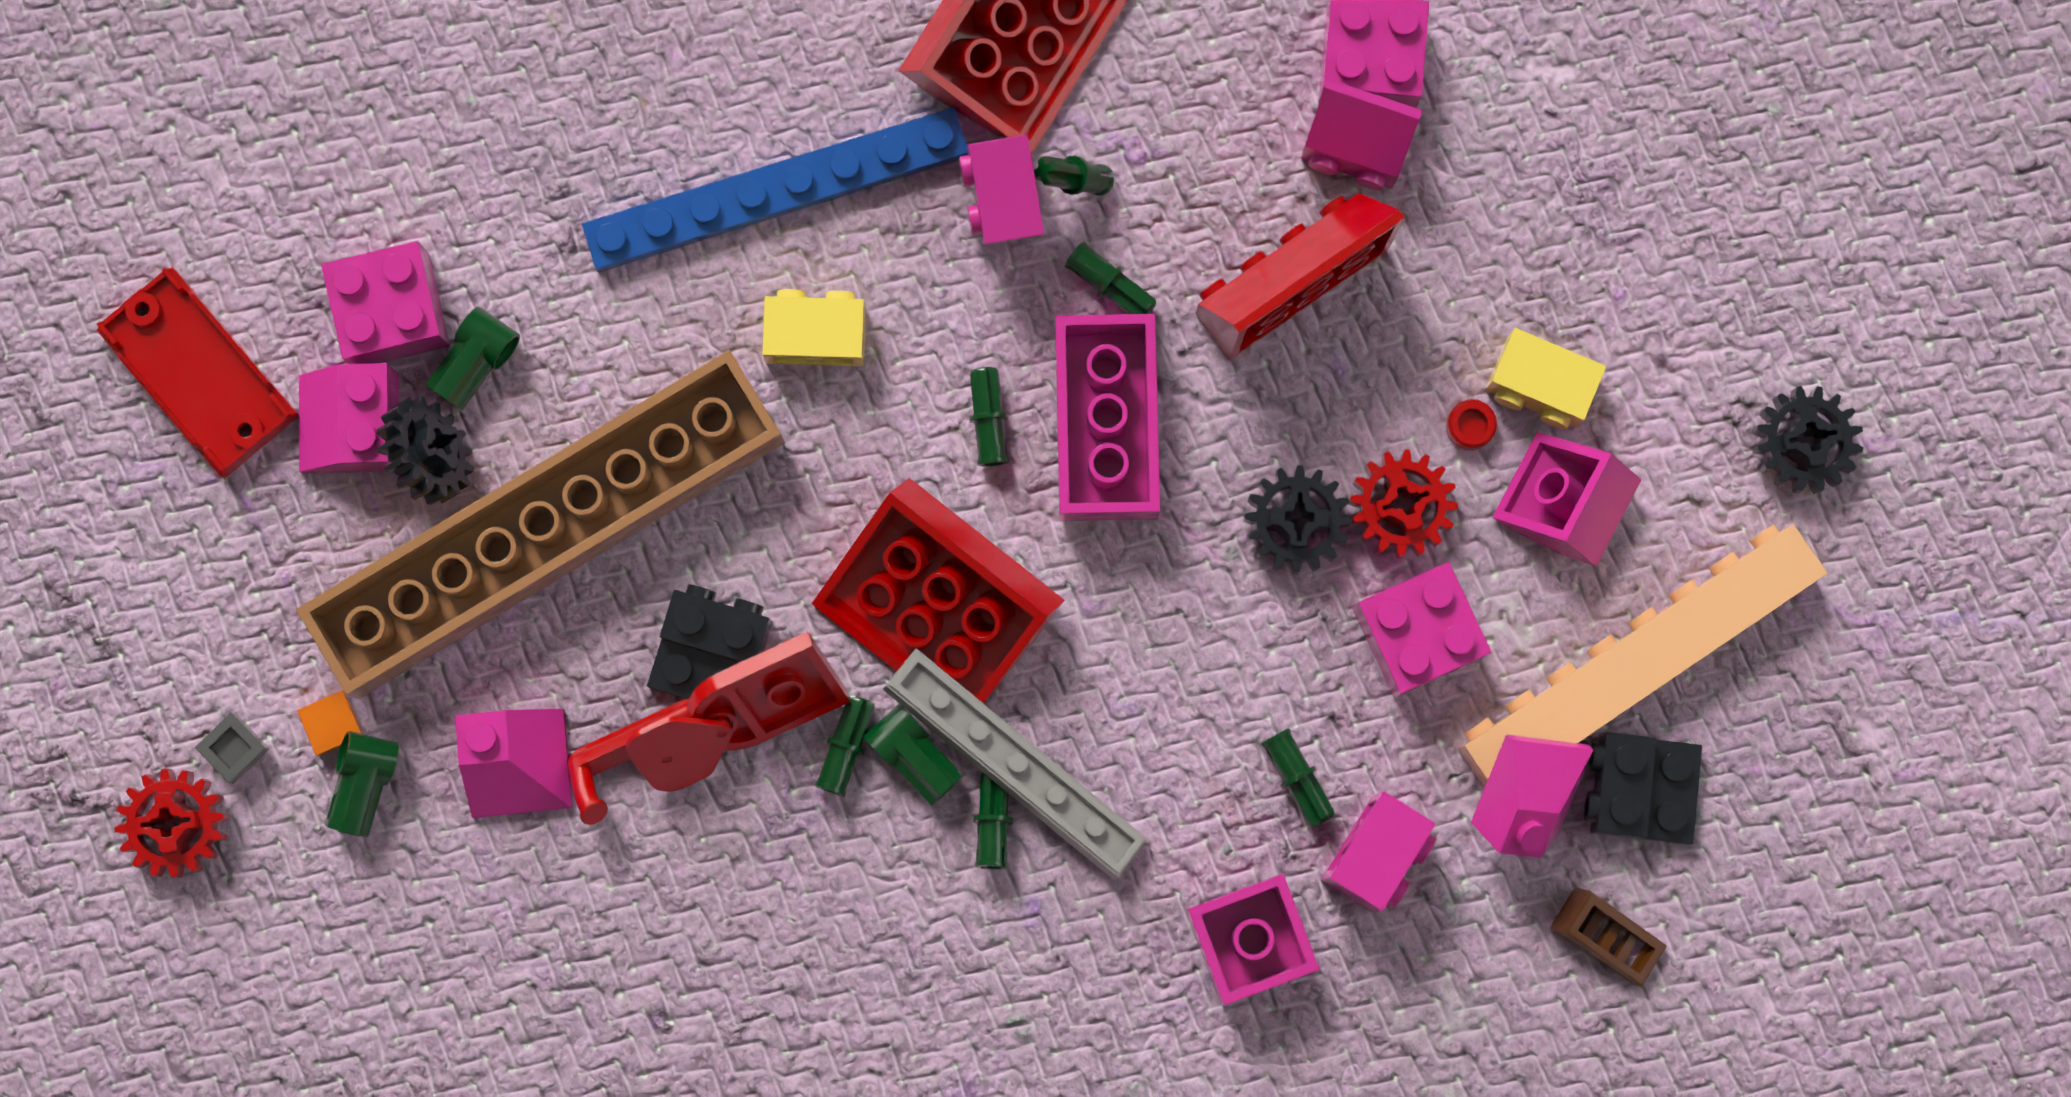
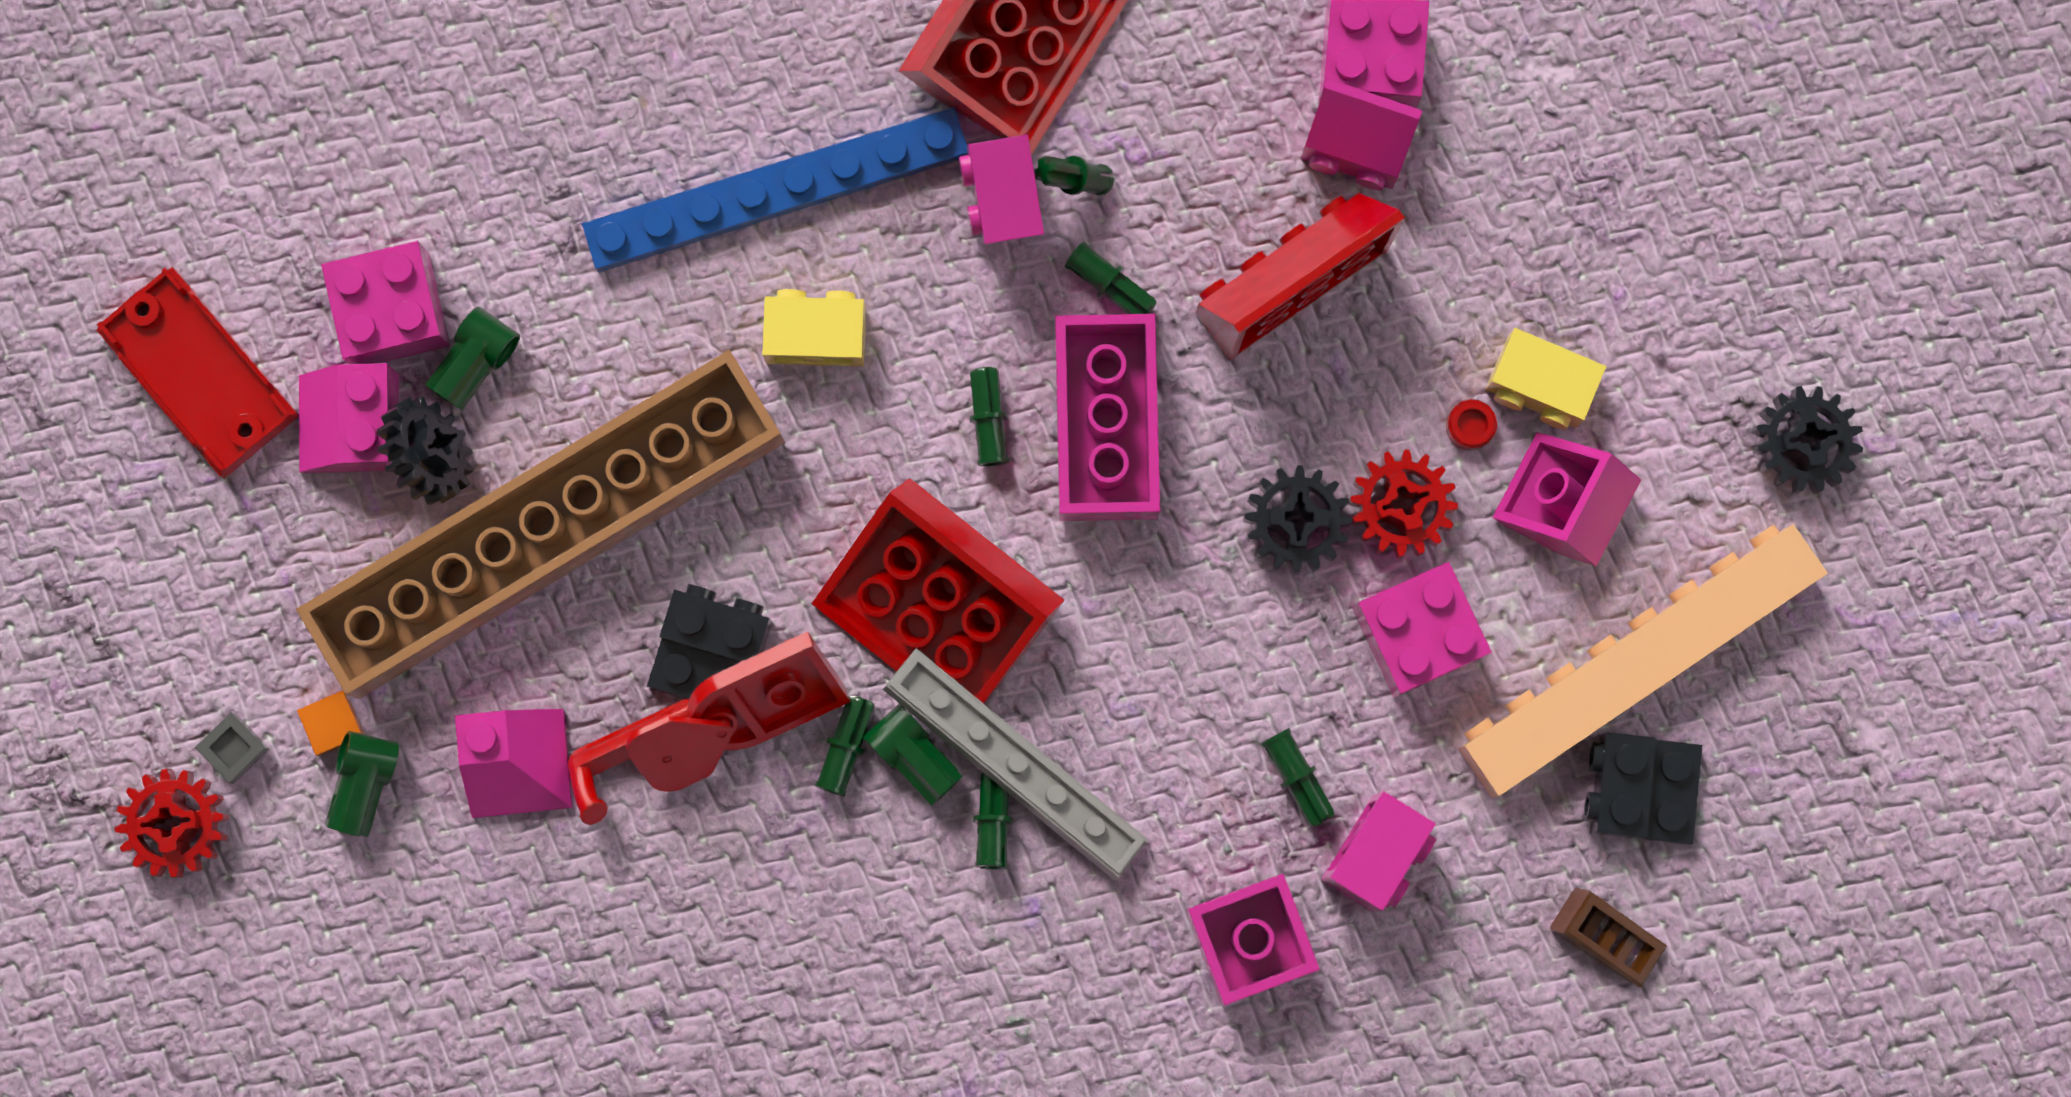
(1529, 793): dark pink slope -> none

